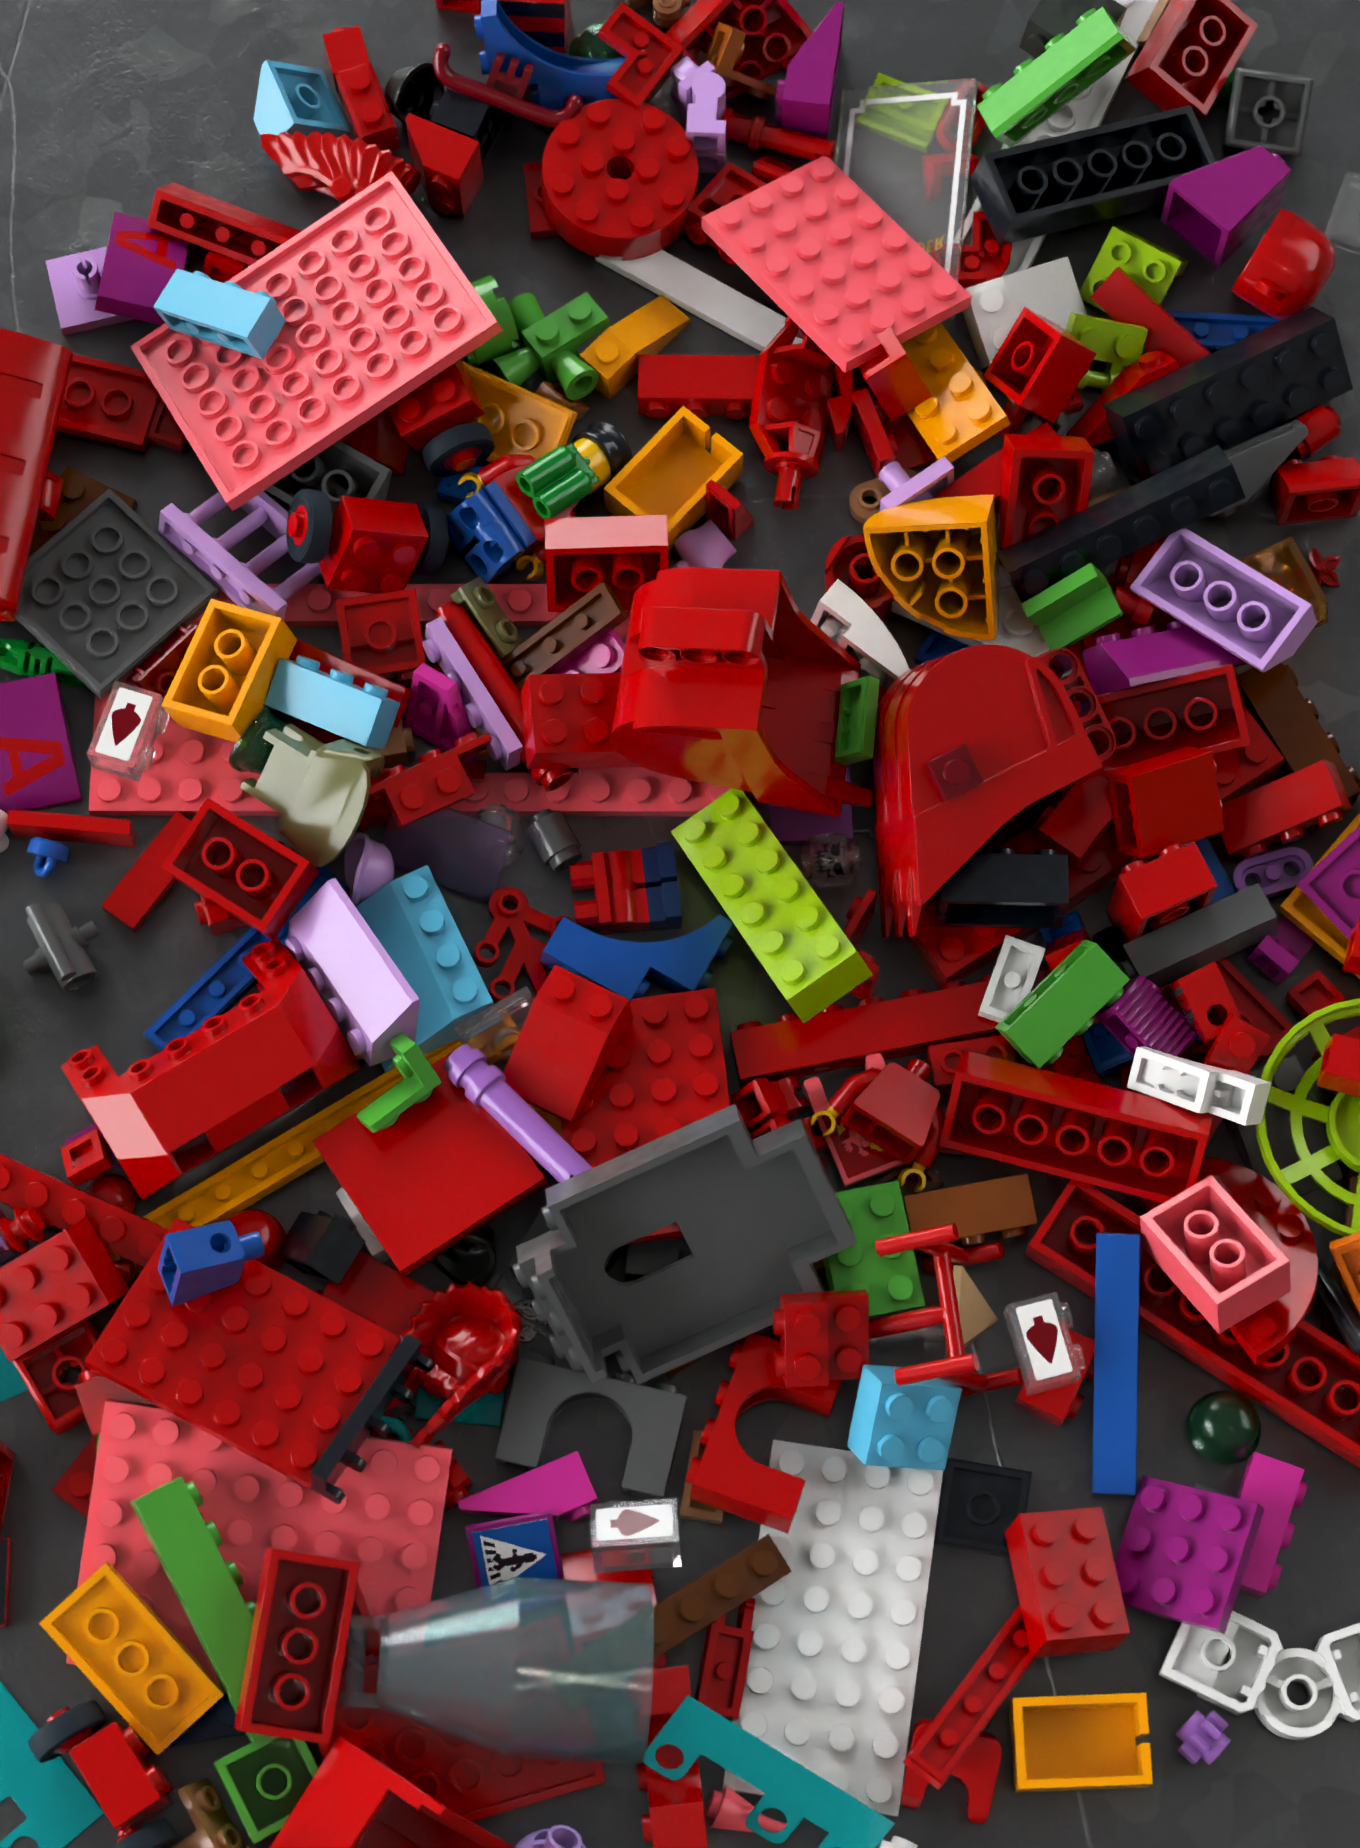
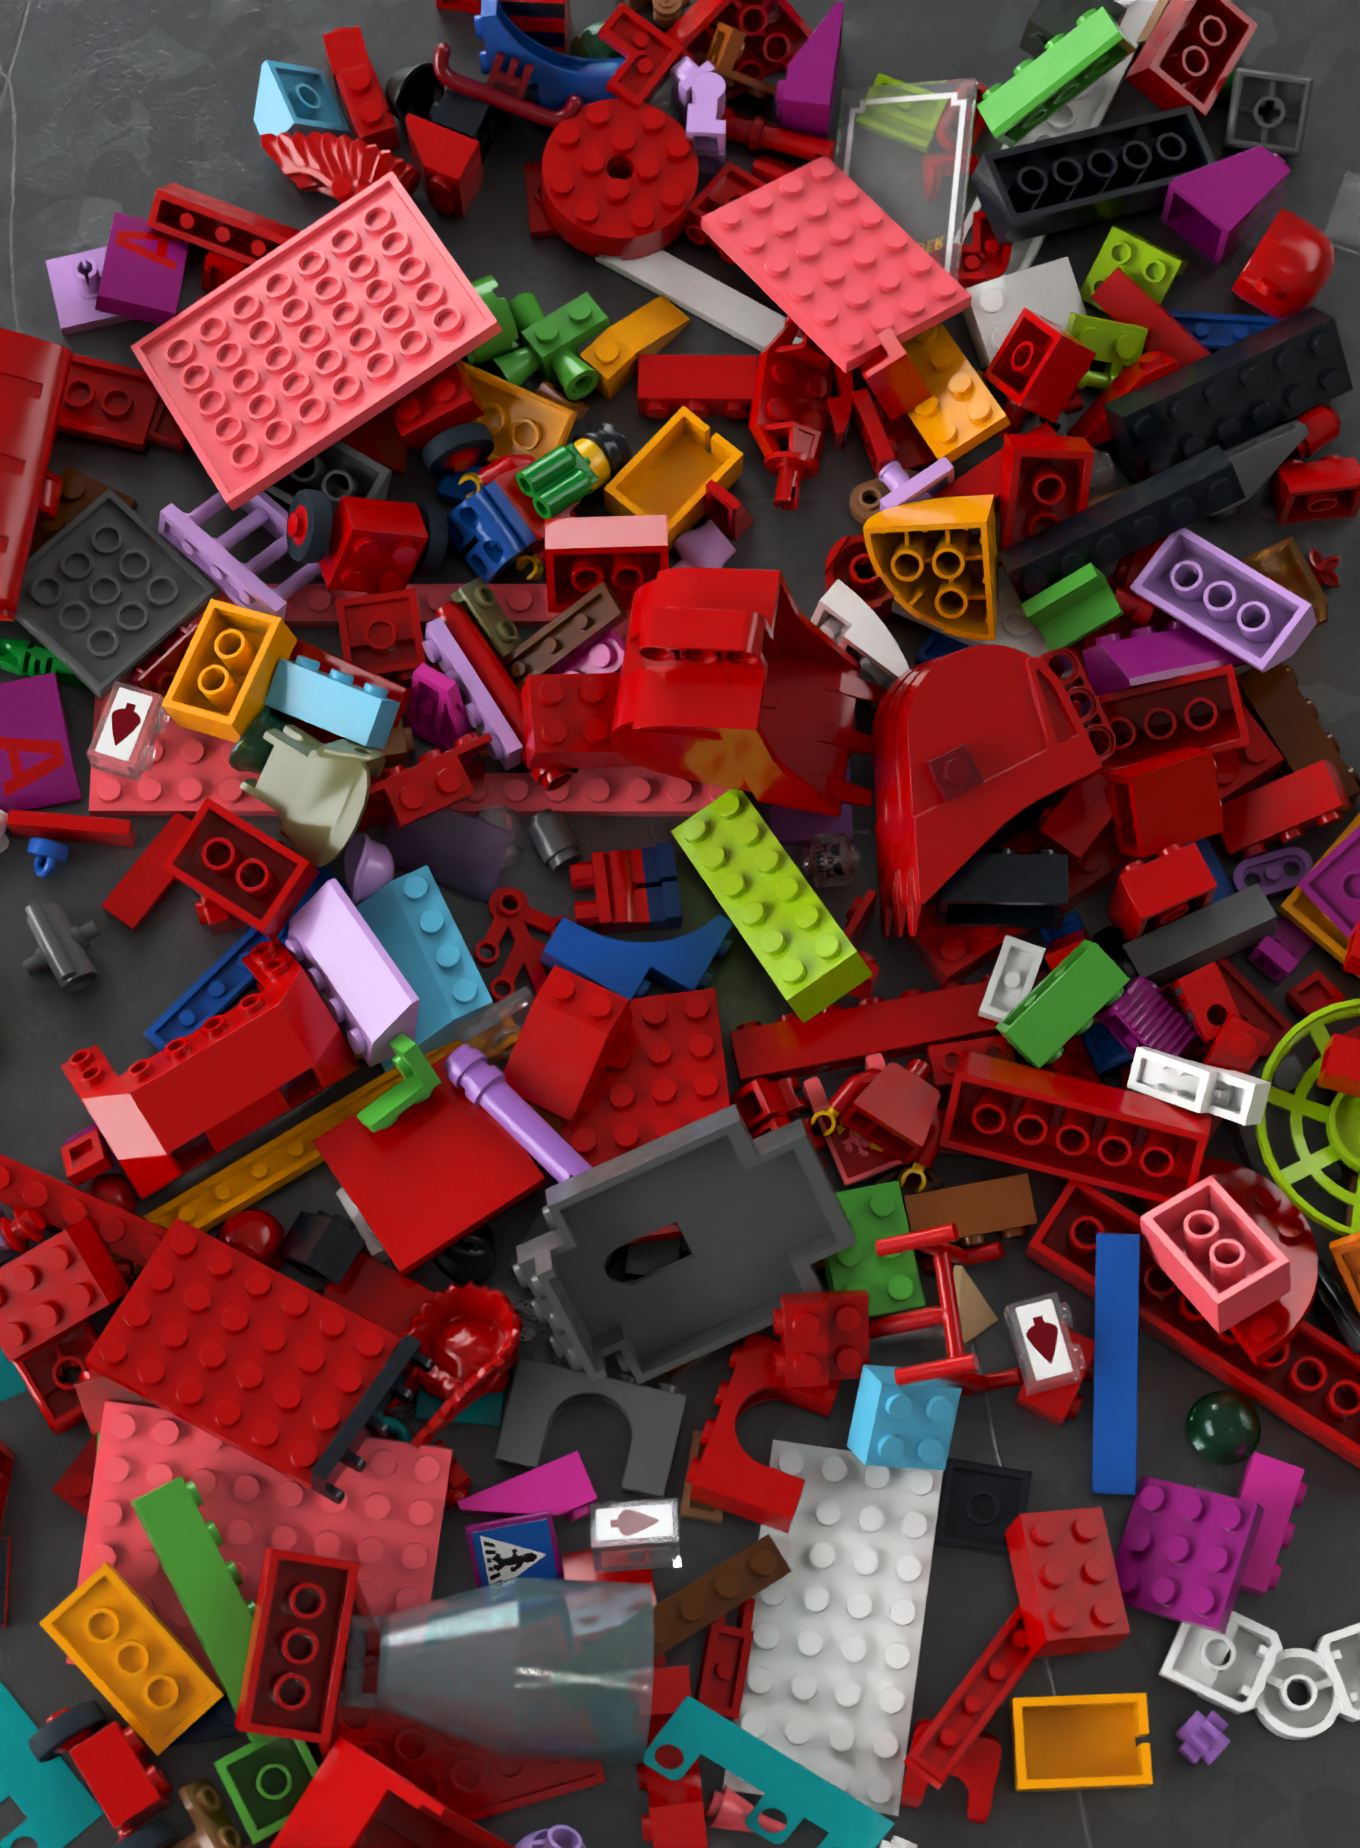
(205, 1260): blue torso -> none
(220, 313): medium azure brick -> none
(857, 720): bright green plate -> none

